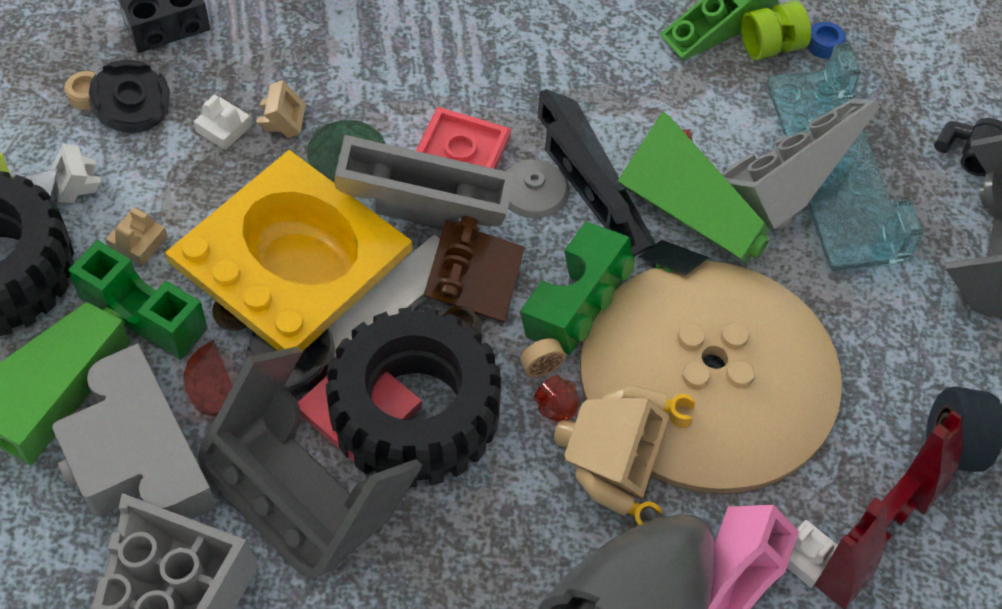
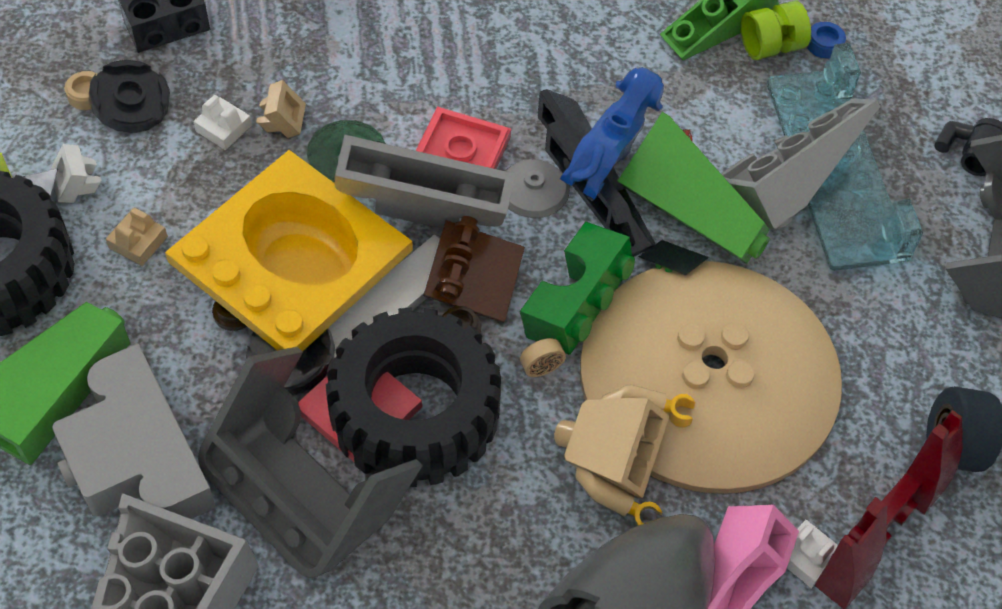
(160, 316): green arch -> none
(207, 380): clear red tile -> none
(557, 399): clear red plate -> none
(615, 130): none -> blue animal

